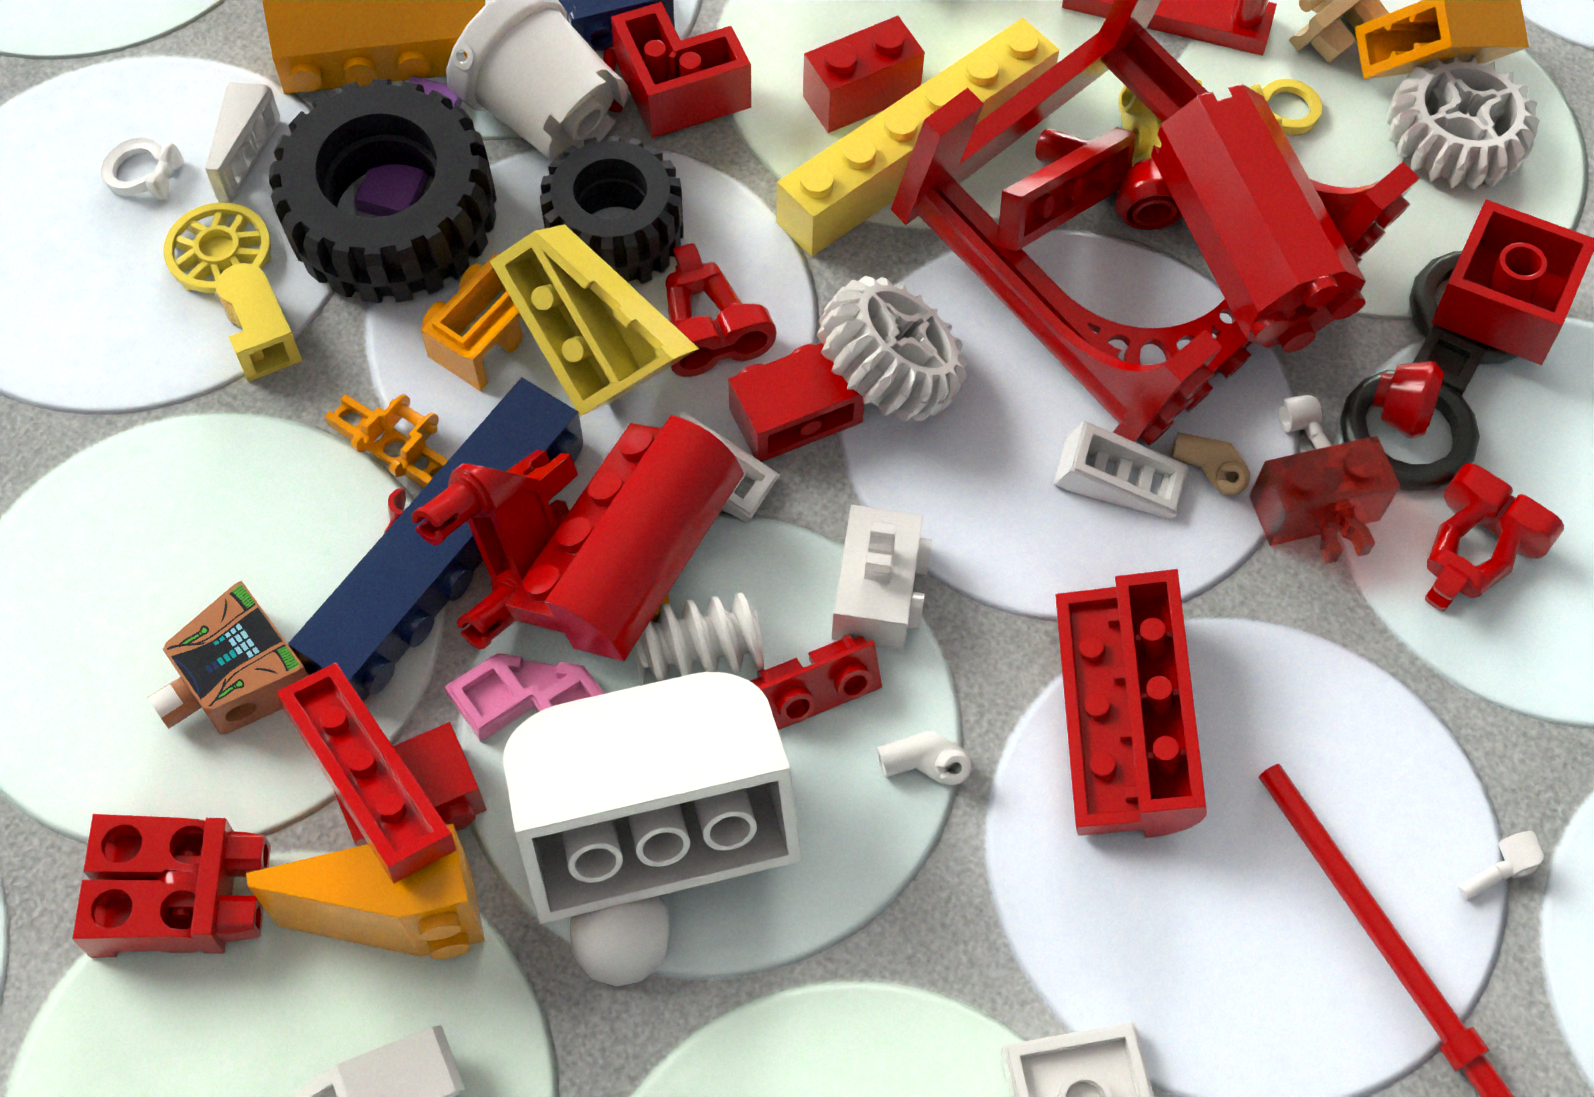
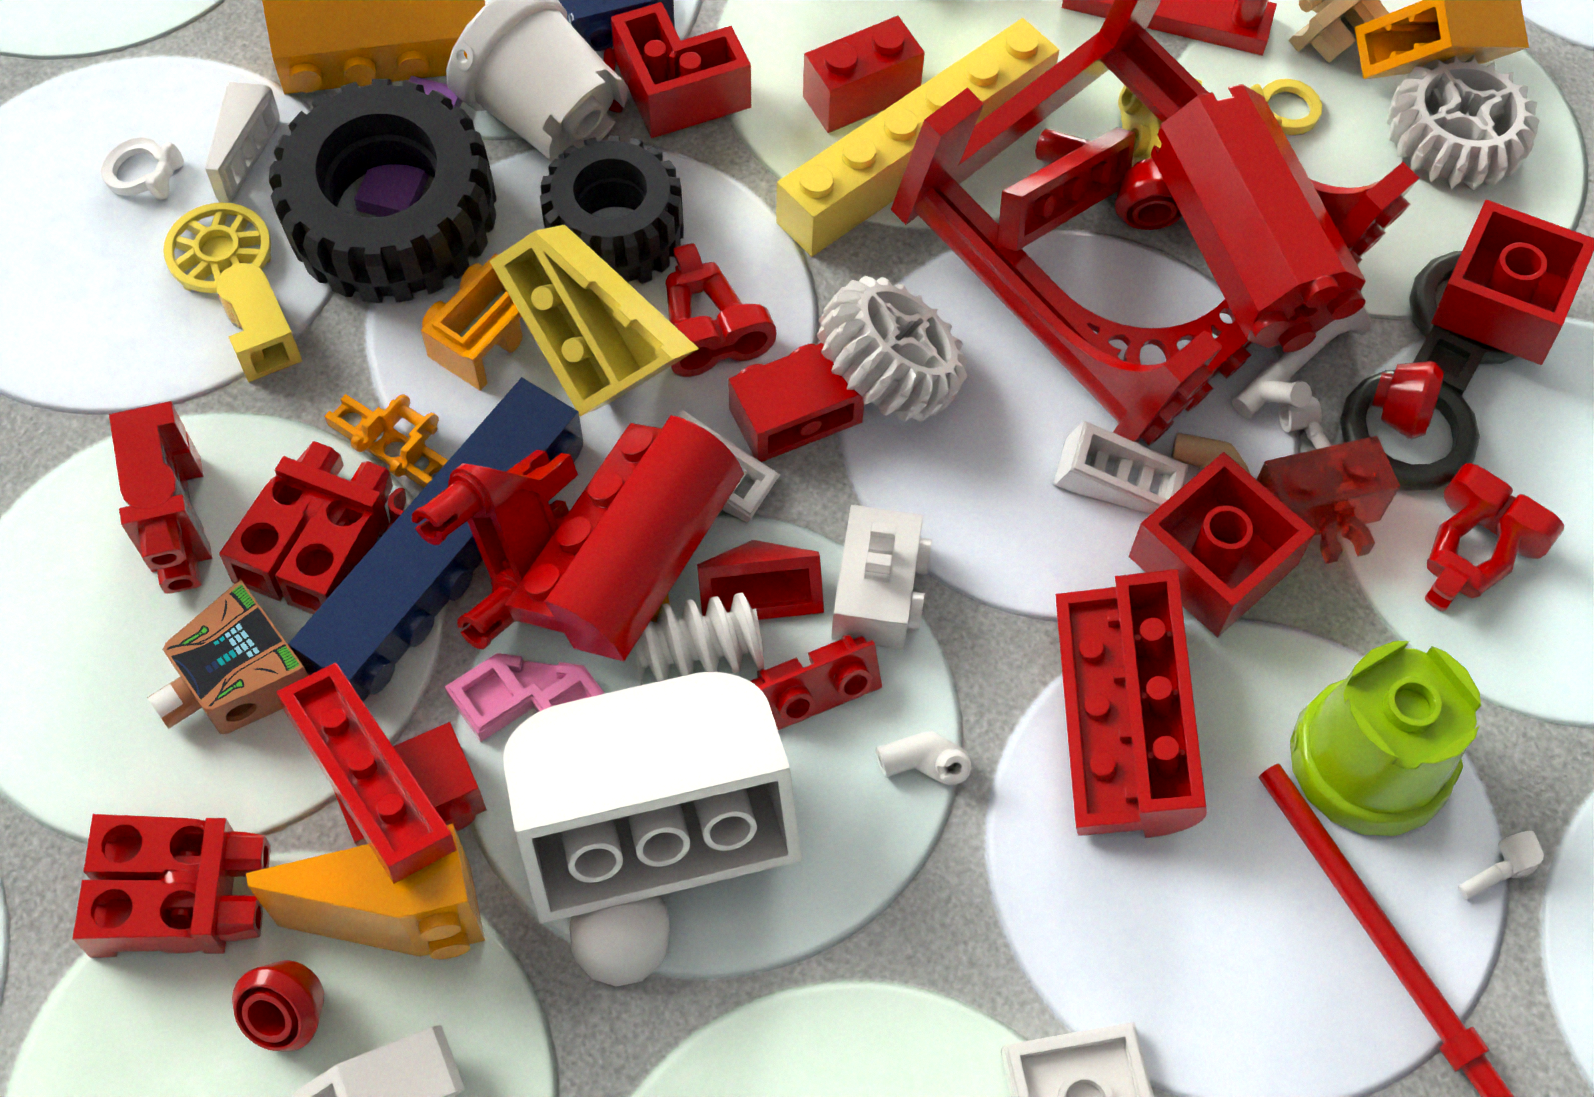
(153, 470): none -> red hips
(278, 1005): none -> red cone
(308, 528): none -> red hips
(771, 576): none -> red slope
(1225, 540): none -> red brick
(1273, 382): none -> white piece
(1387, 740): none -> lime piece

